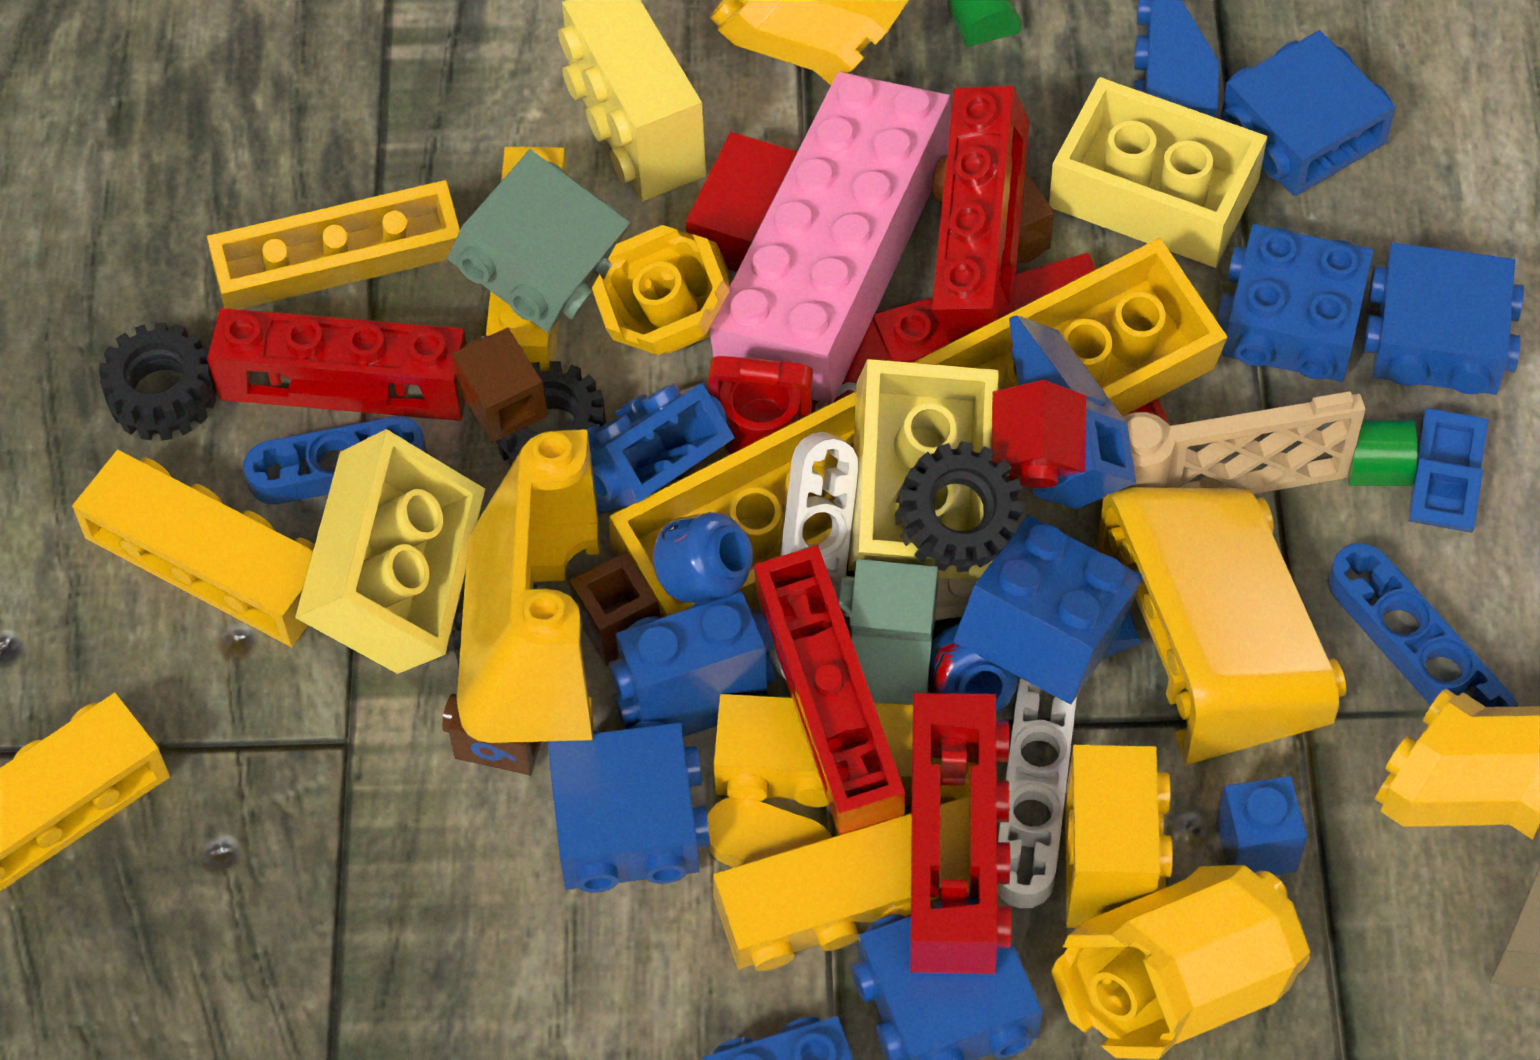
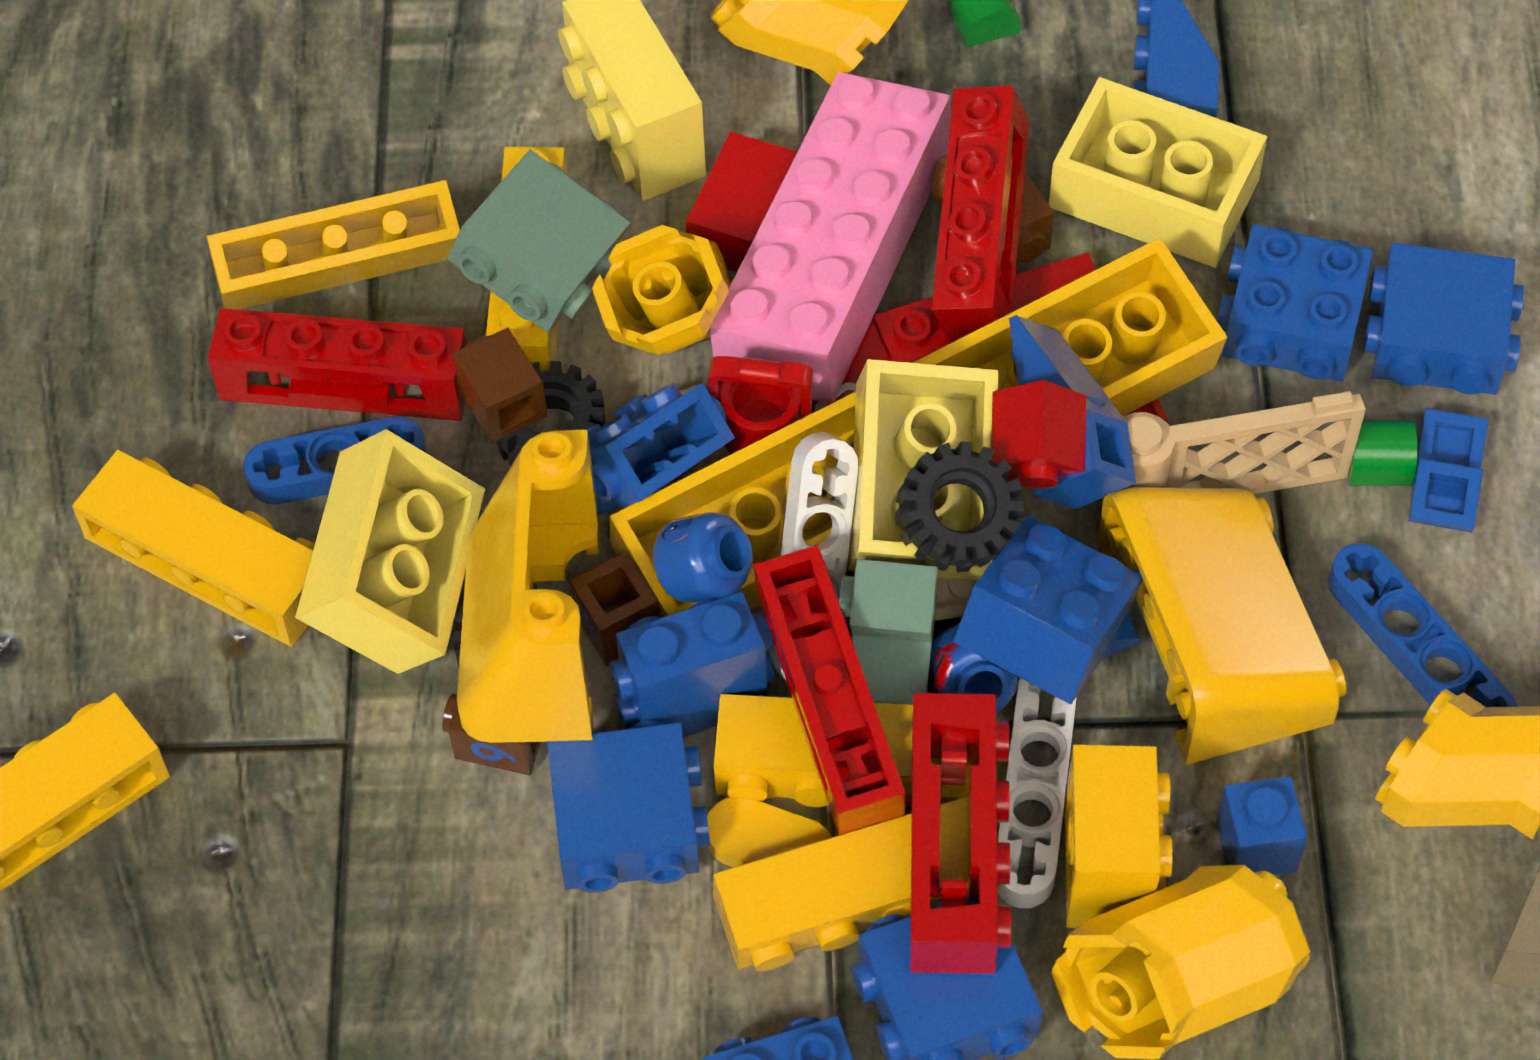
(147, 354): black tyre -> none
(1311, 108): blue brick -> none

